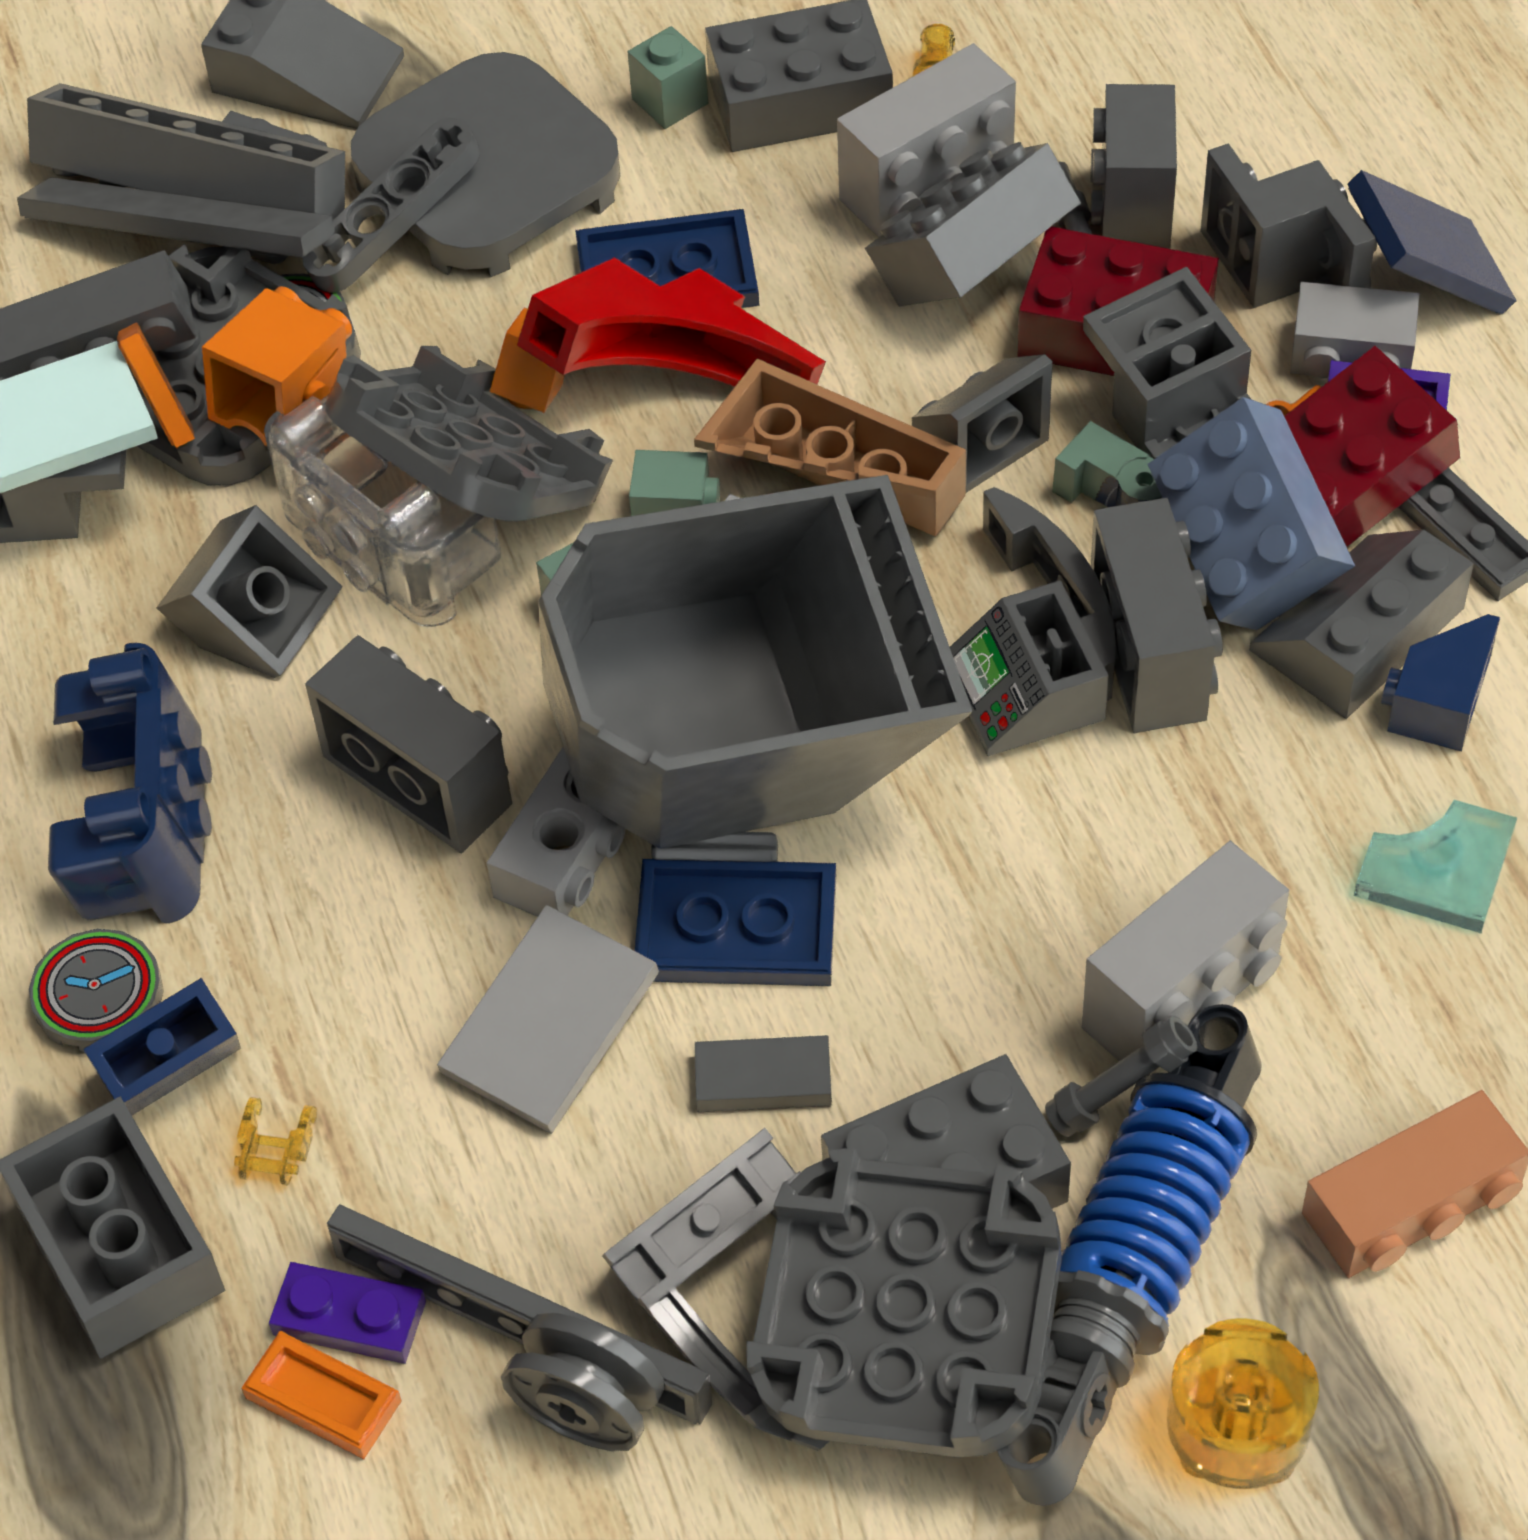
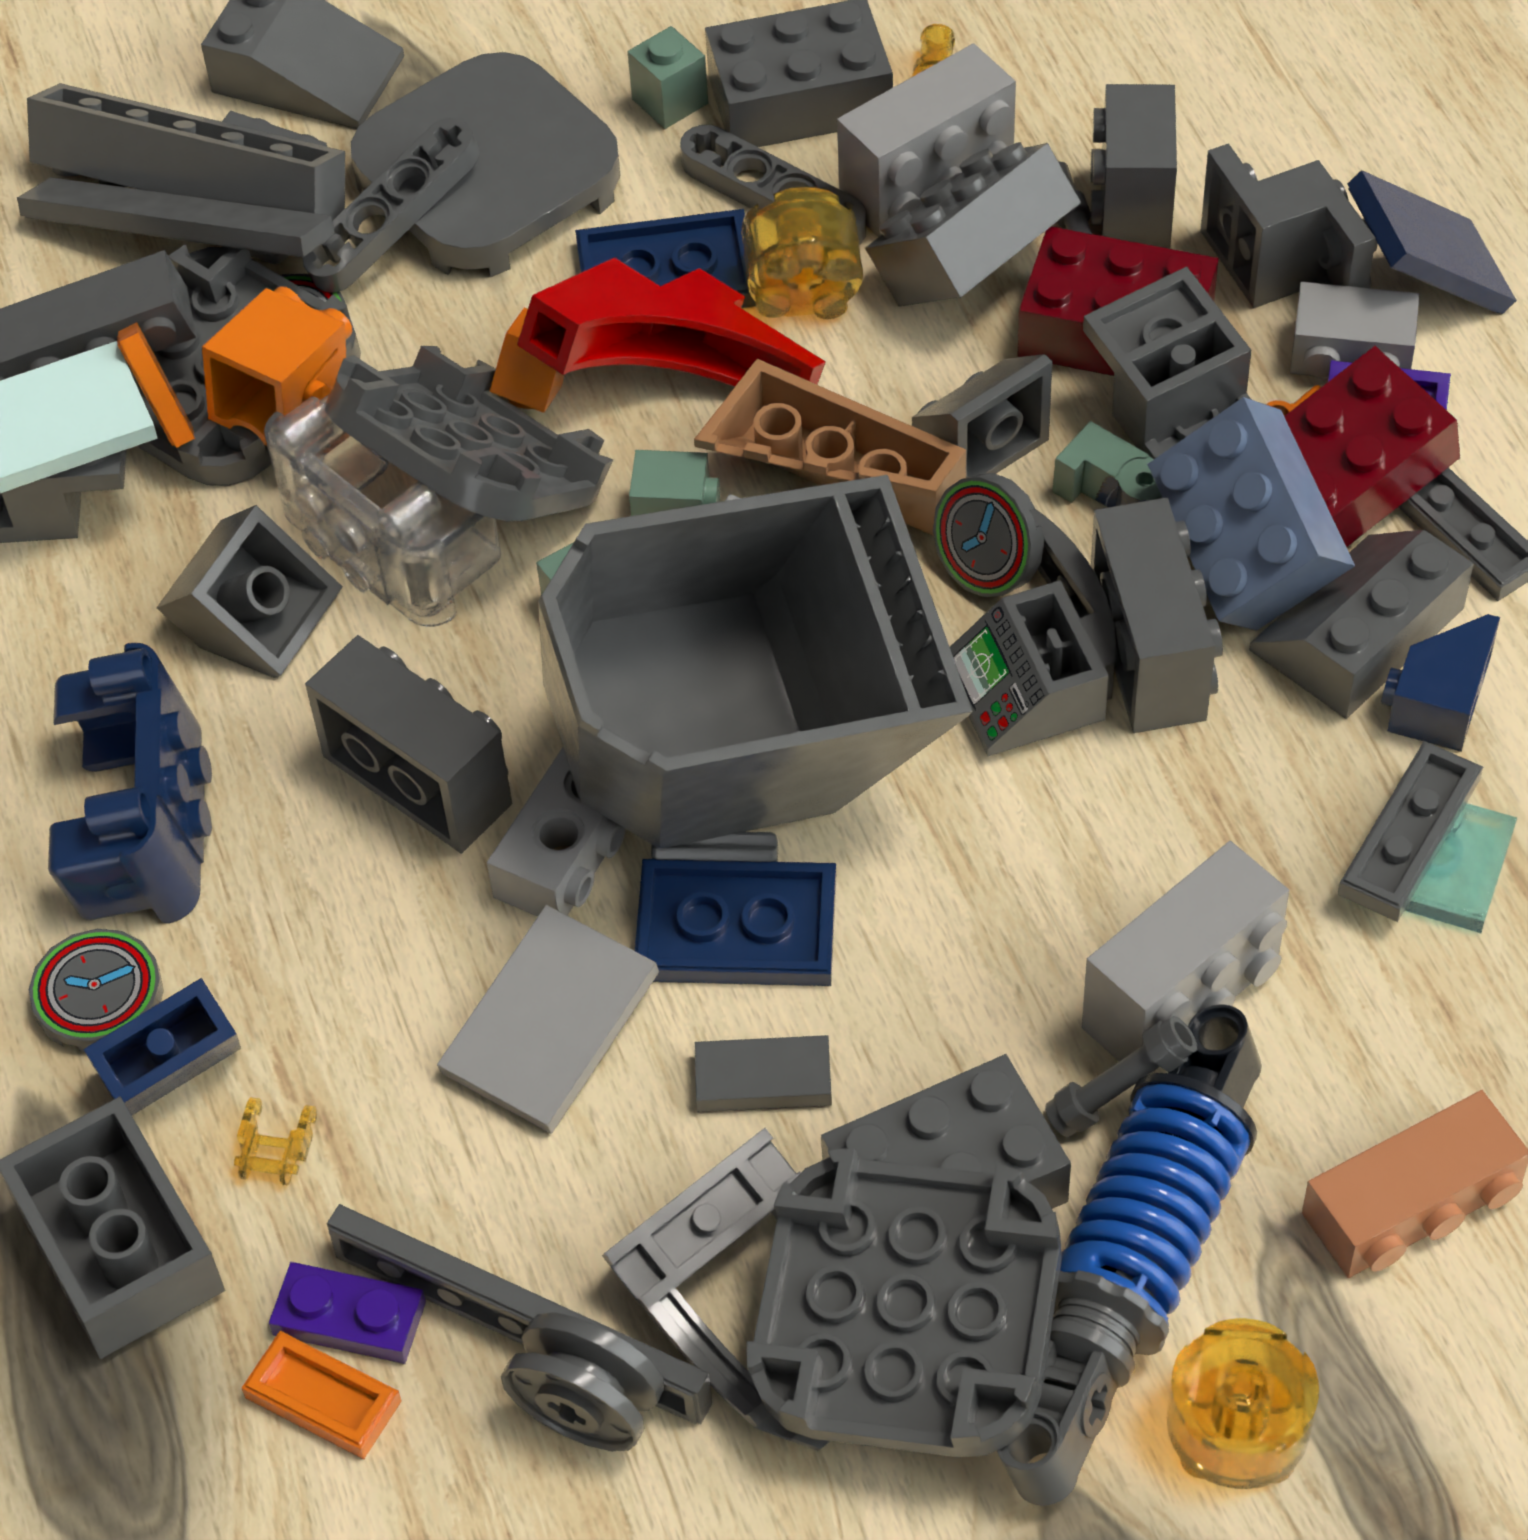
(739, 155): none -> dark grey beam
(802, 254): none -> clear yellow brick
(988, 535): none -> tile
(1410, 831): none -> dark grey tile

